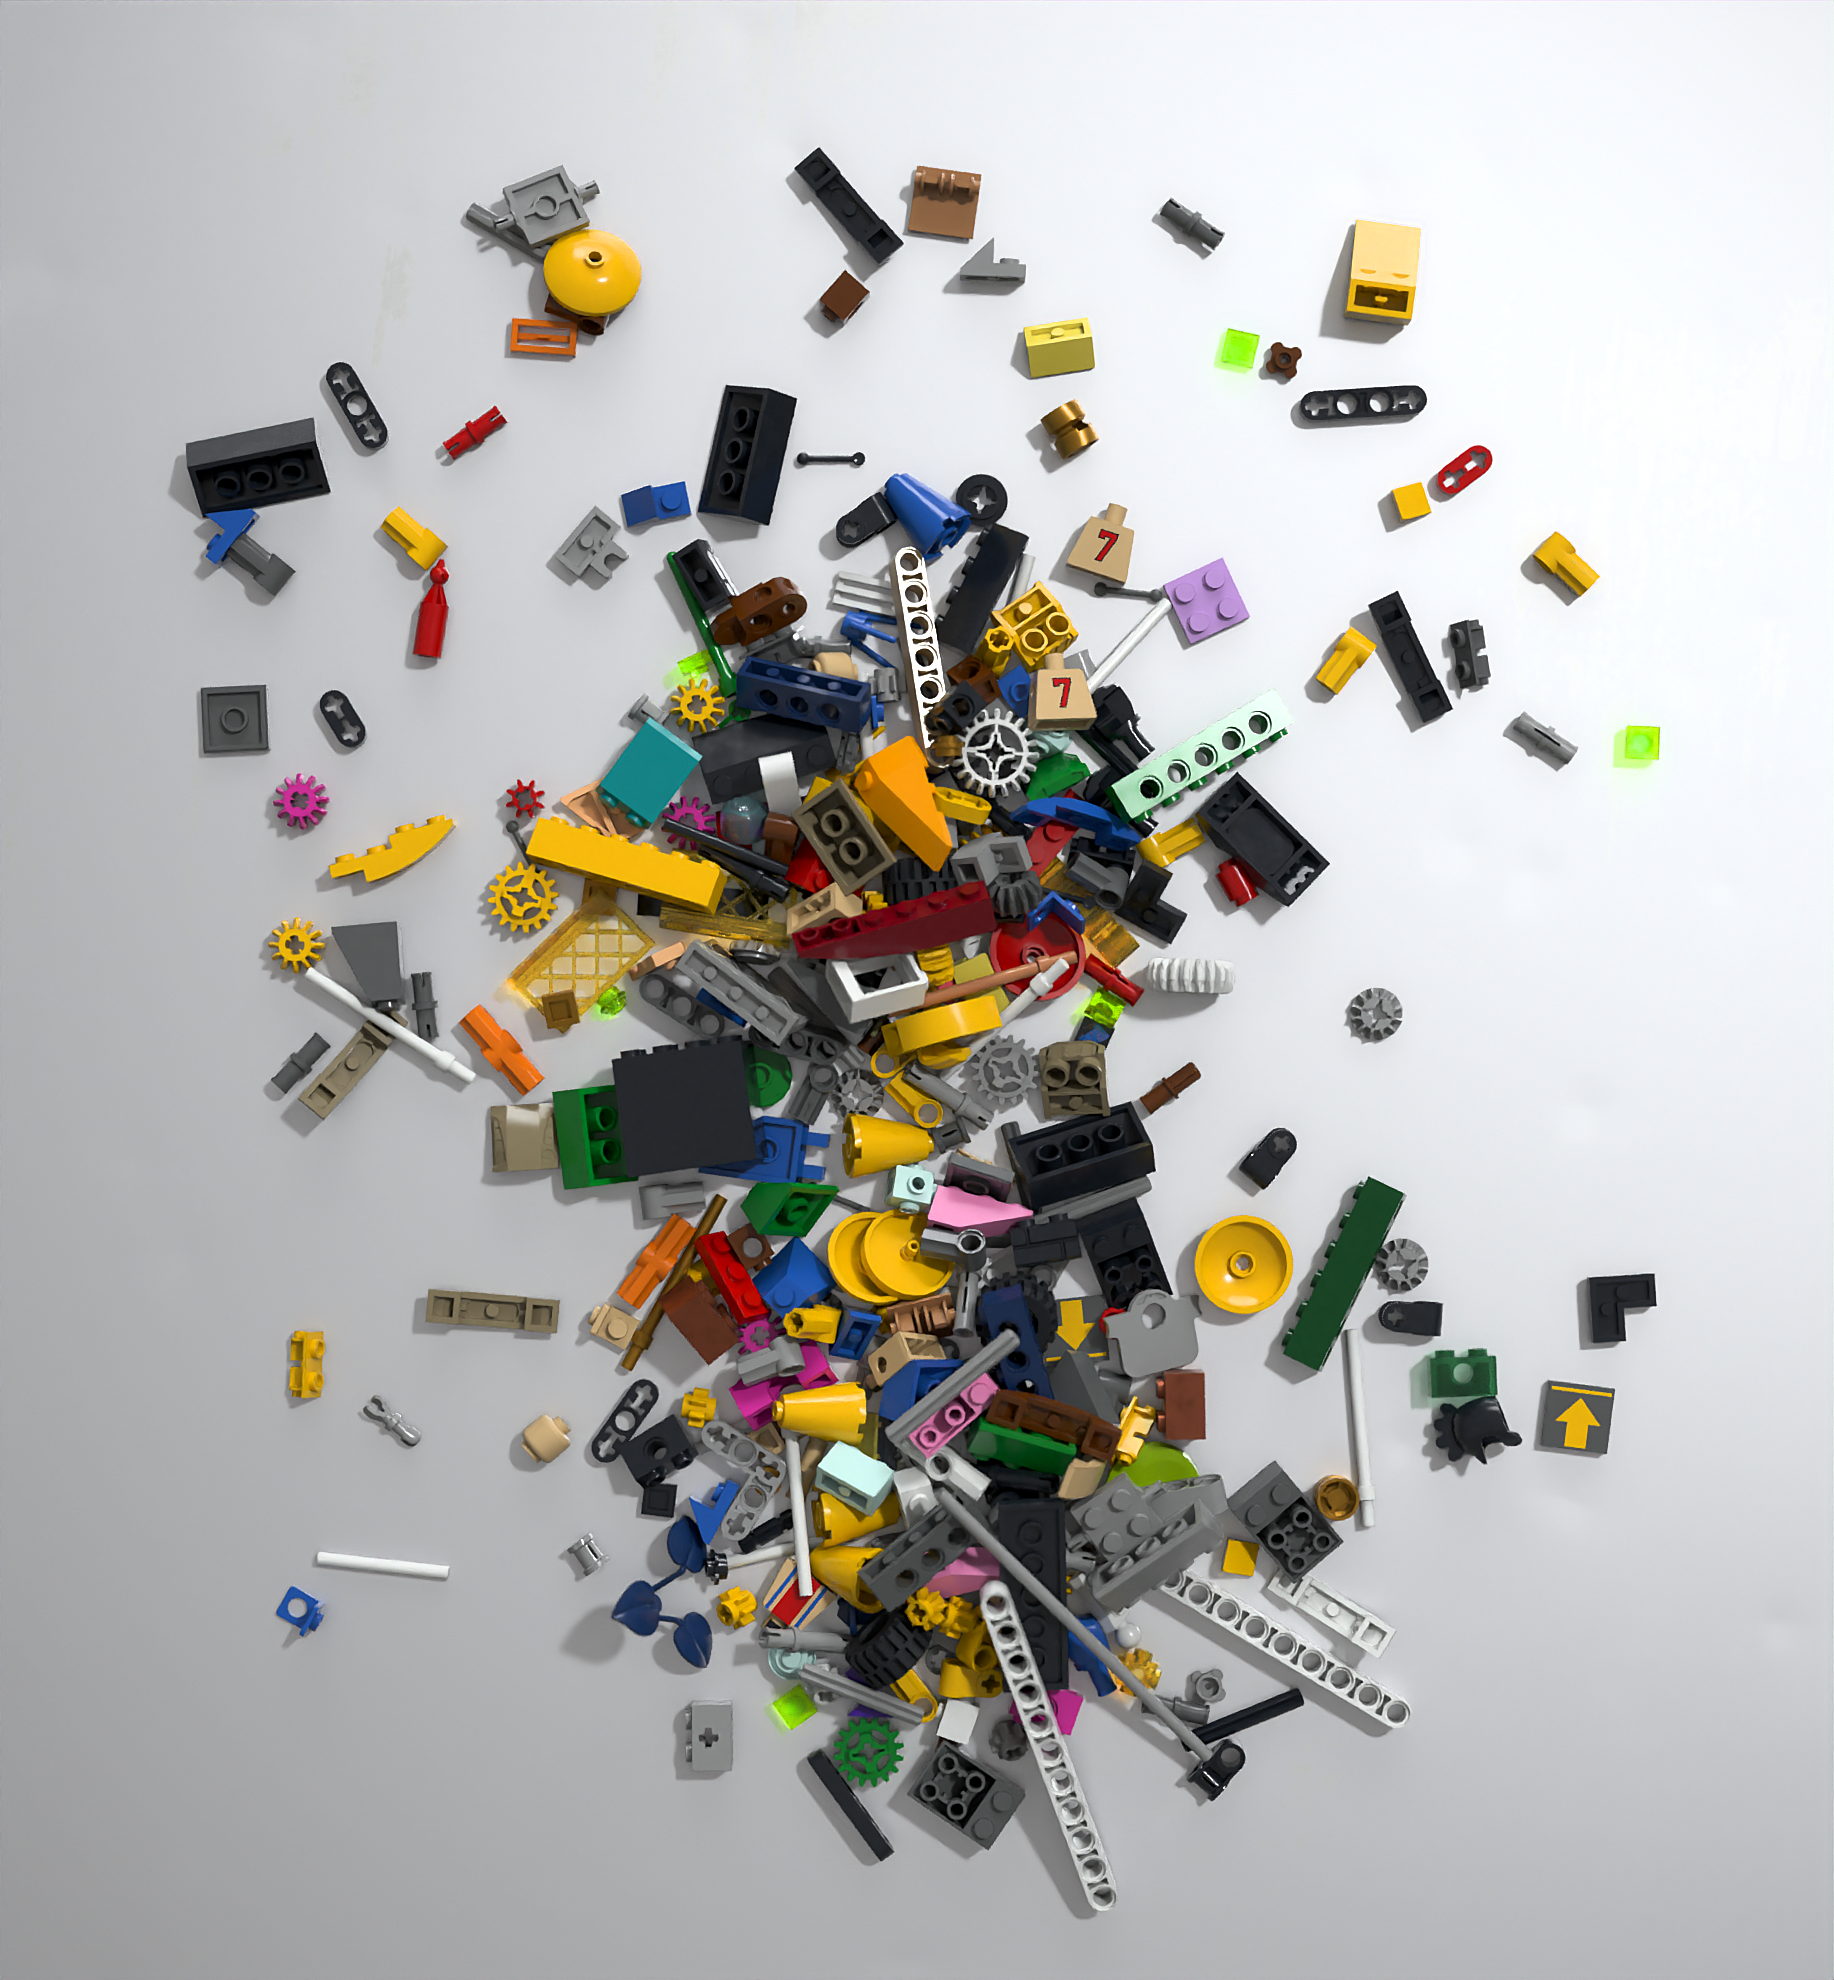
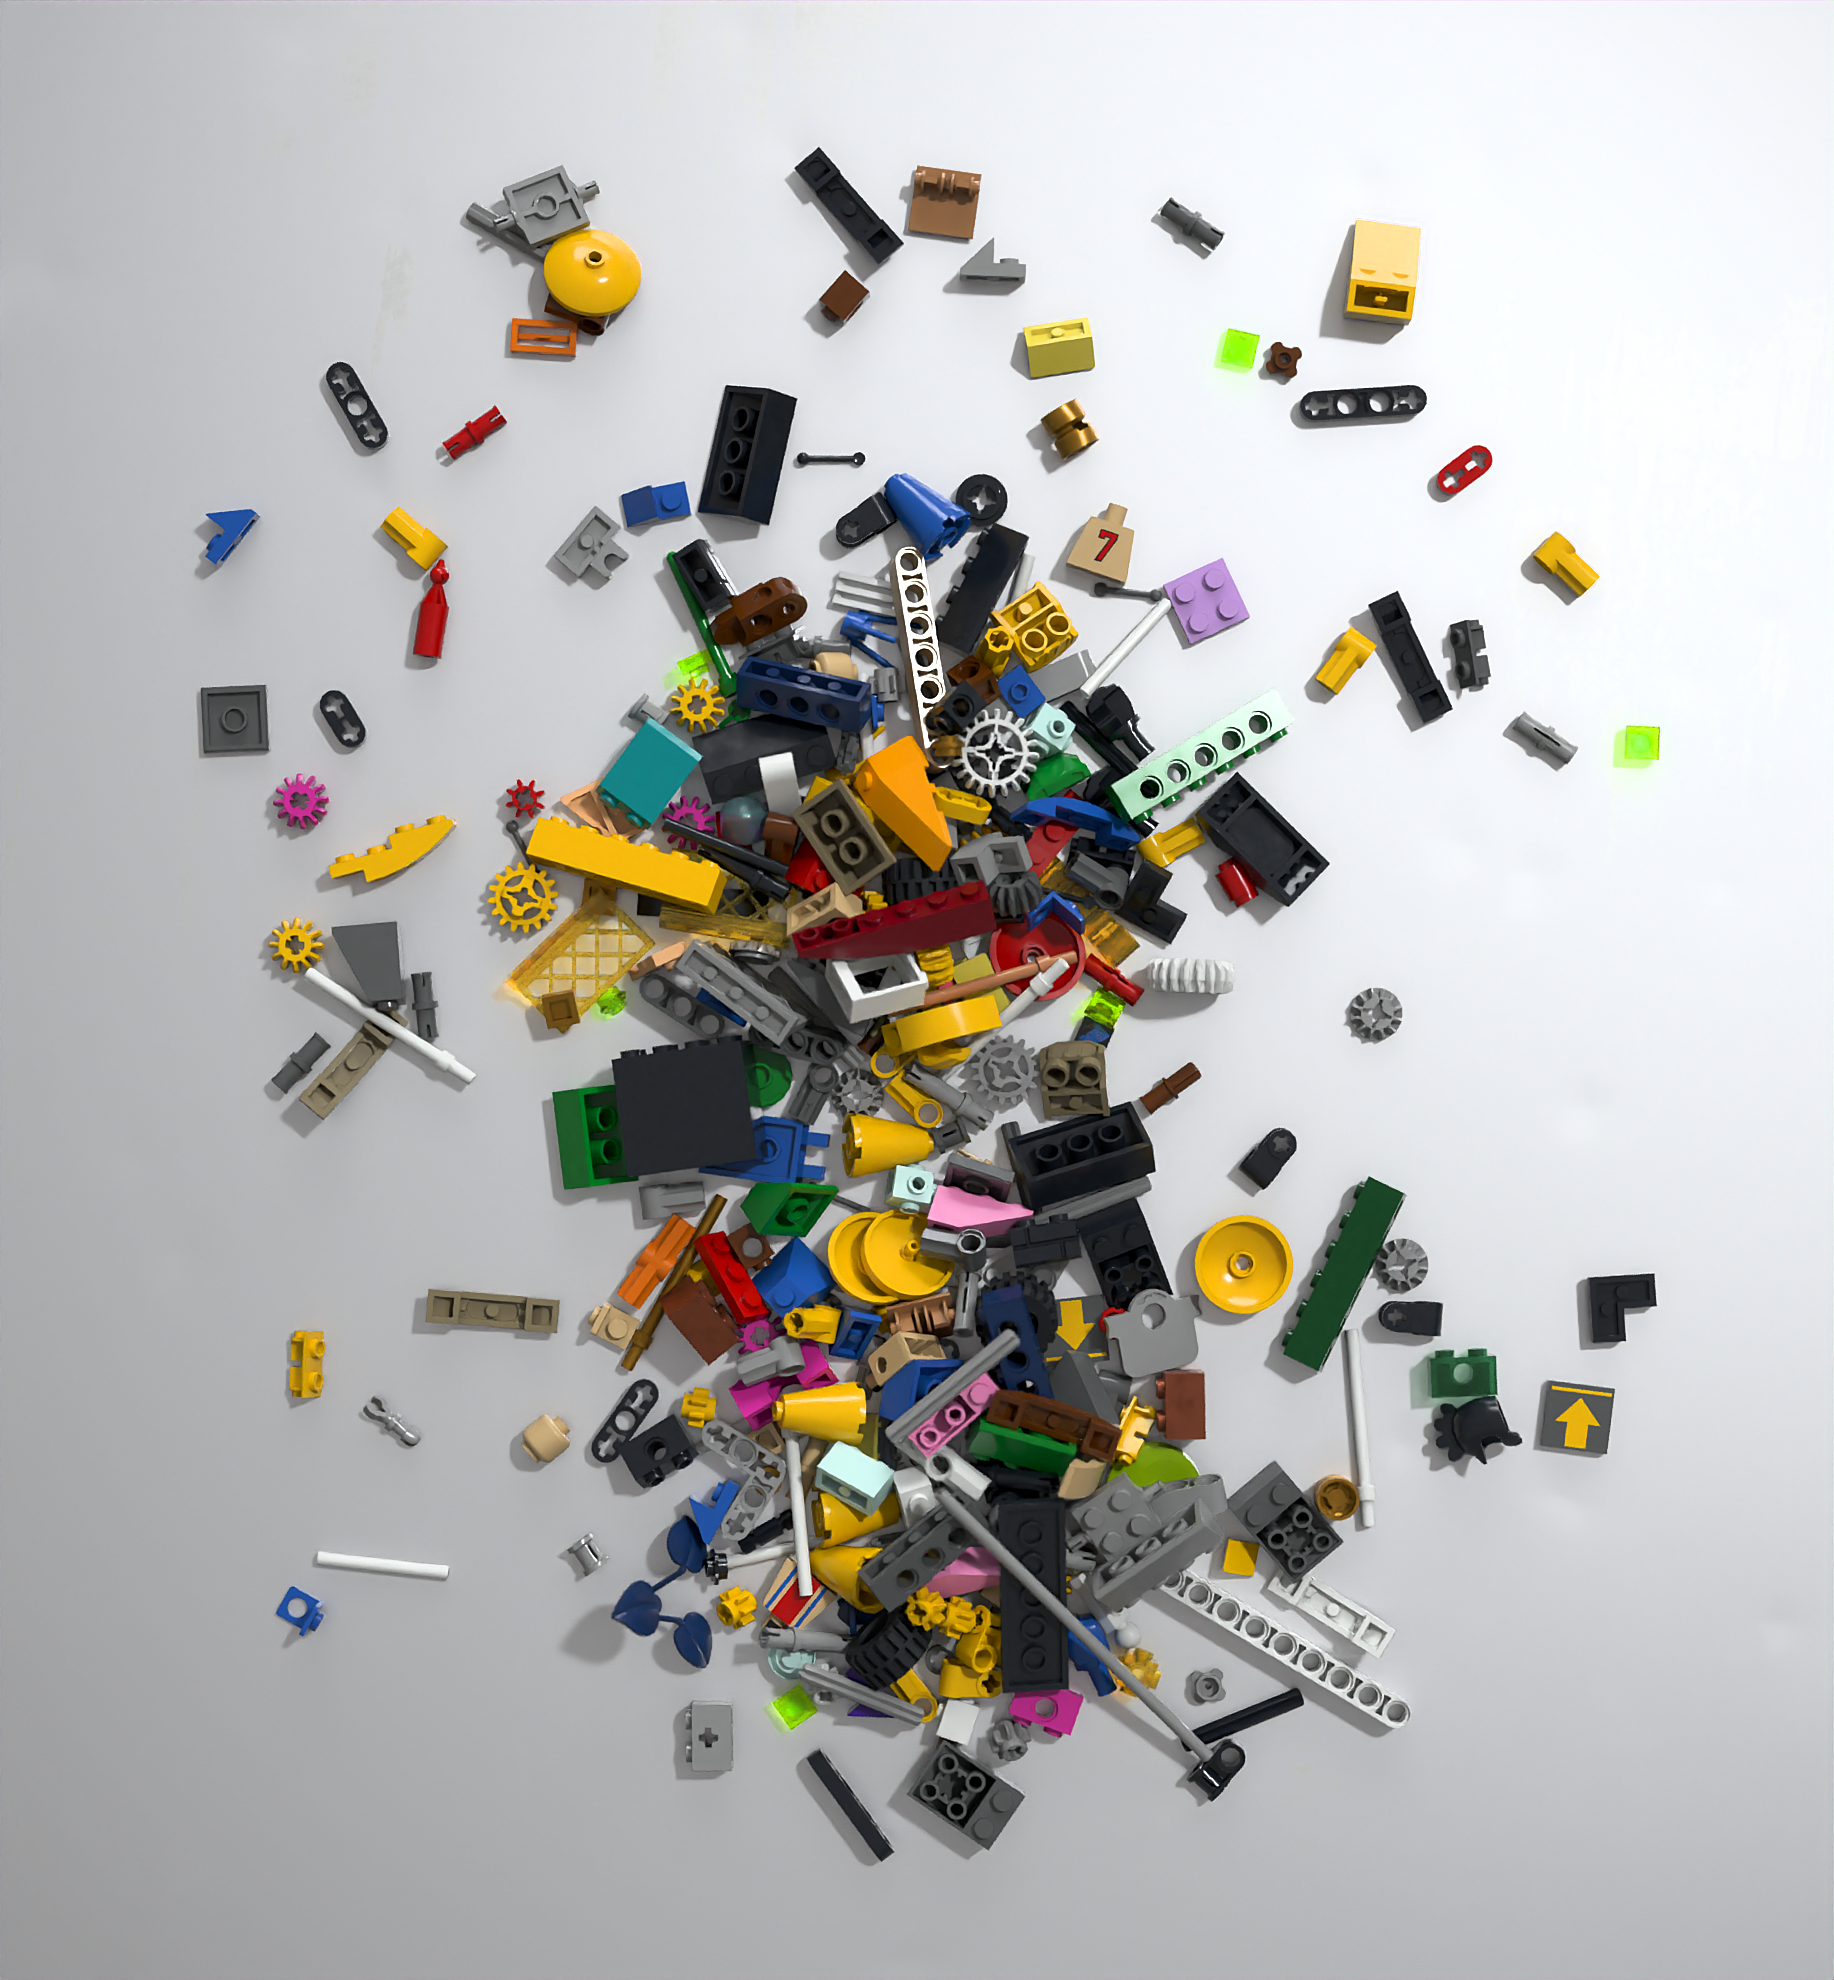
(258, 467): black slope -> none
(266, 568): dark grey piece -> none
(501, 1050): orange piece -> none
(524, 1137): dark tan slope -> none
(660, 1500): black tile -> none
(884, 1748): green gear -> none
(1048, 1732): white beam -> none
(1059, 698): tan torso -> none
(1183, 1709): dark grey pin -> none
(1410, 502): yellow slope -> none

